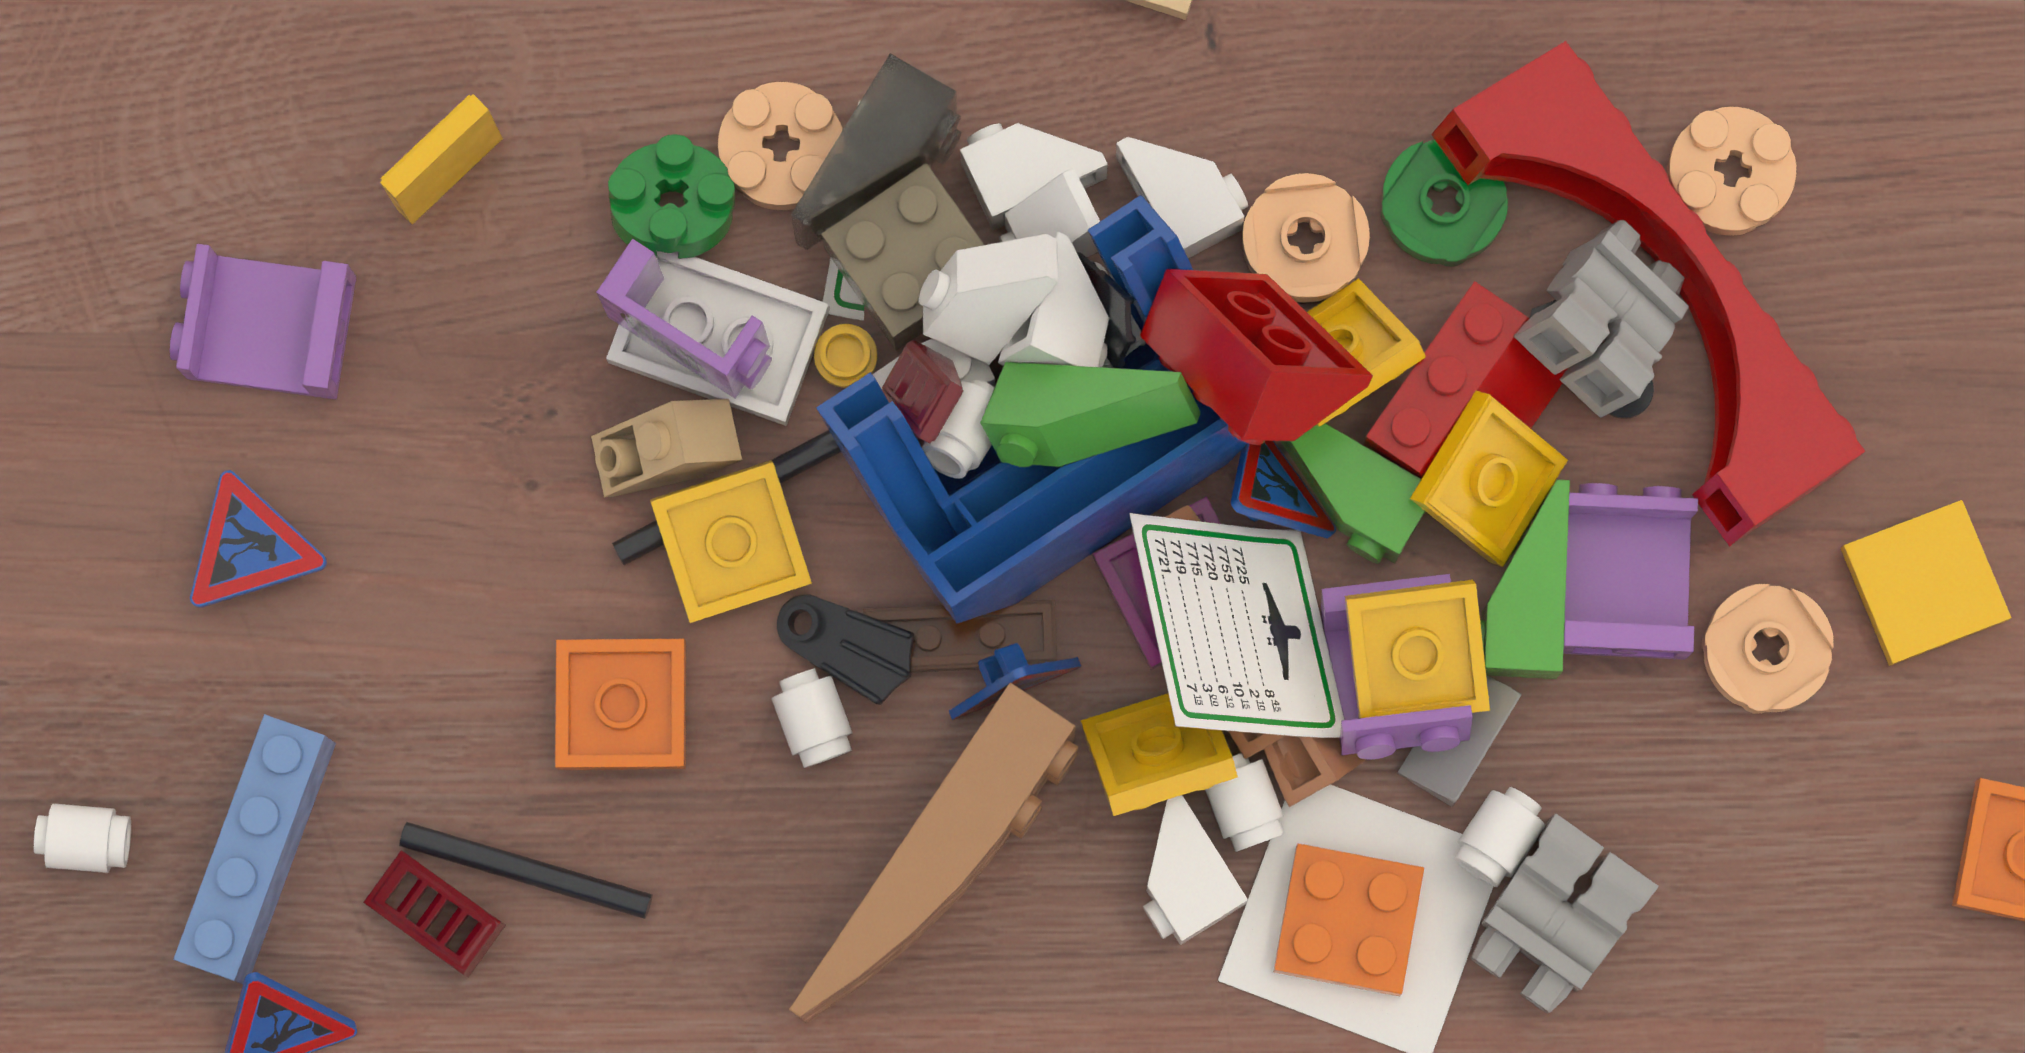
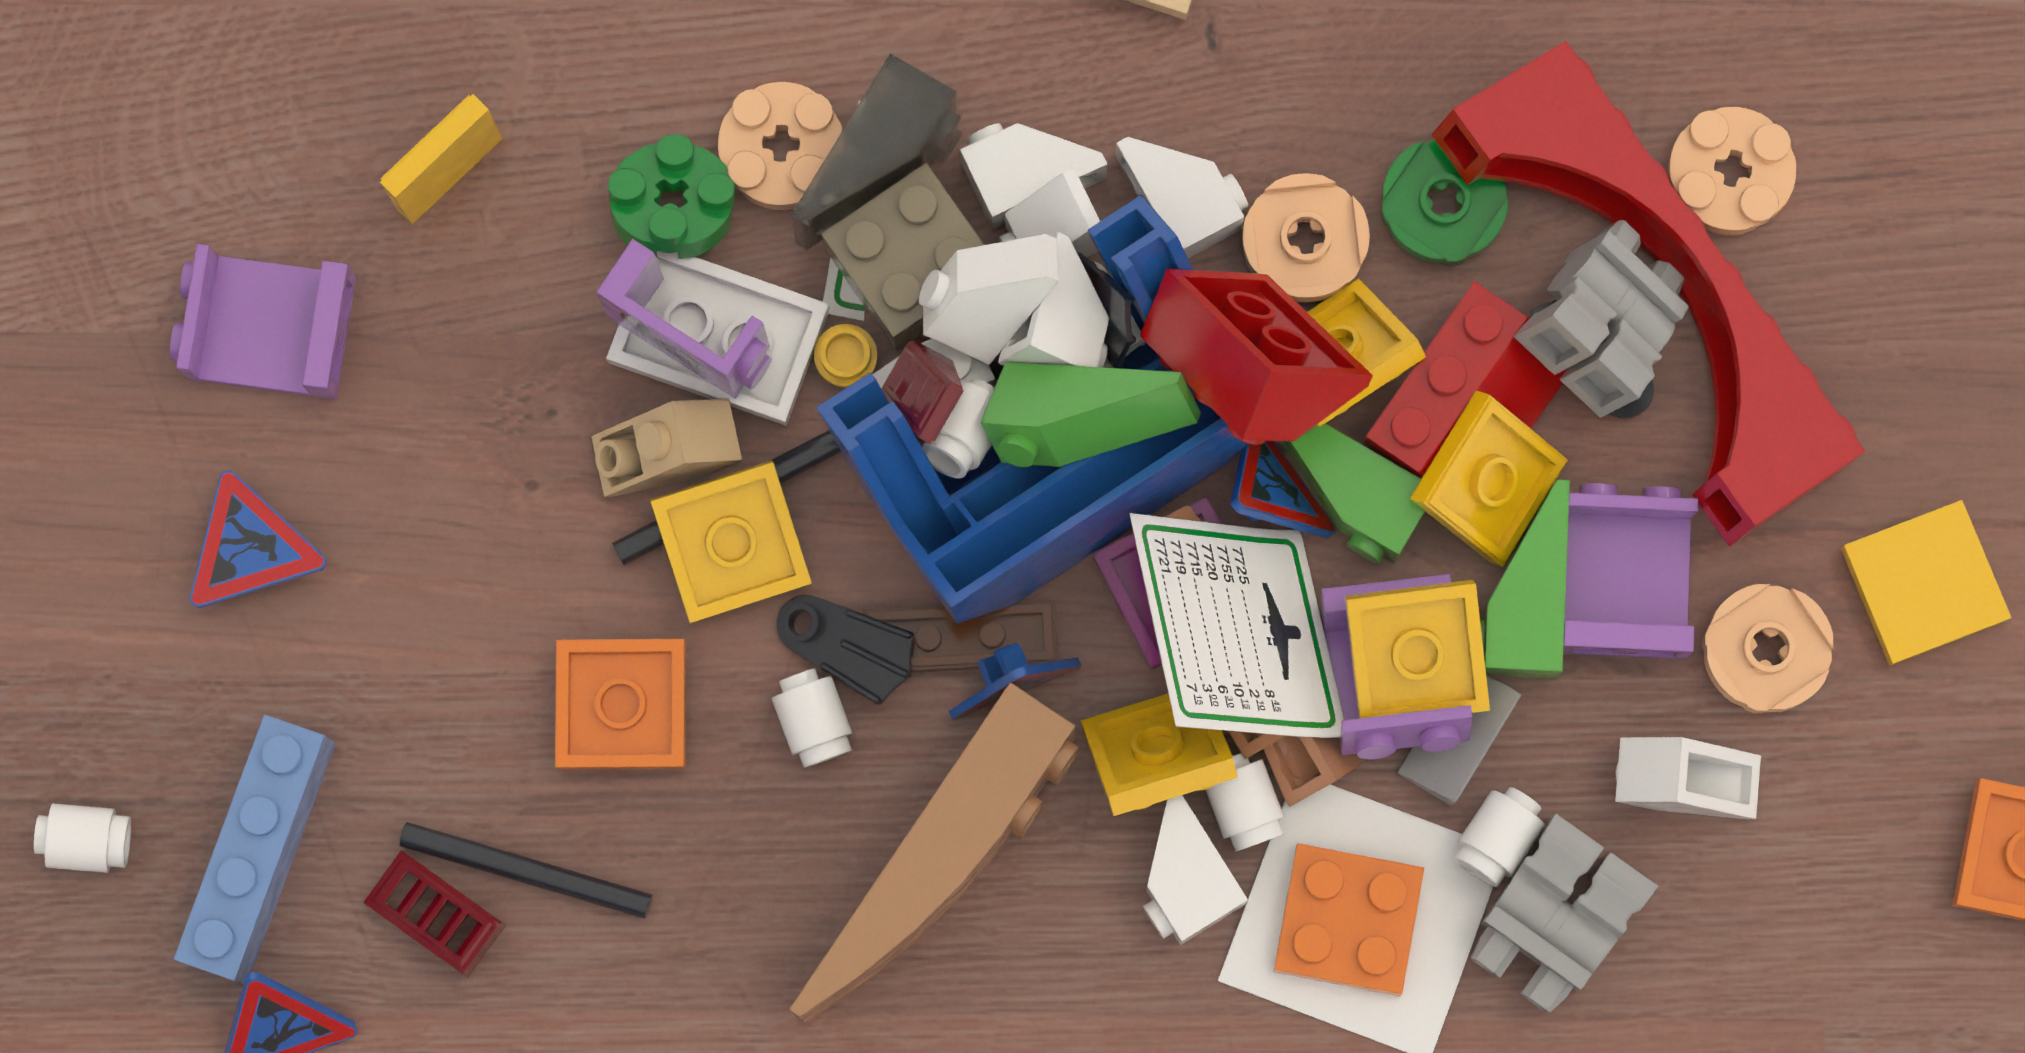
(1687, 777): none -> white slope

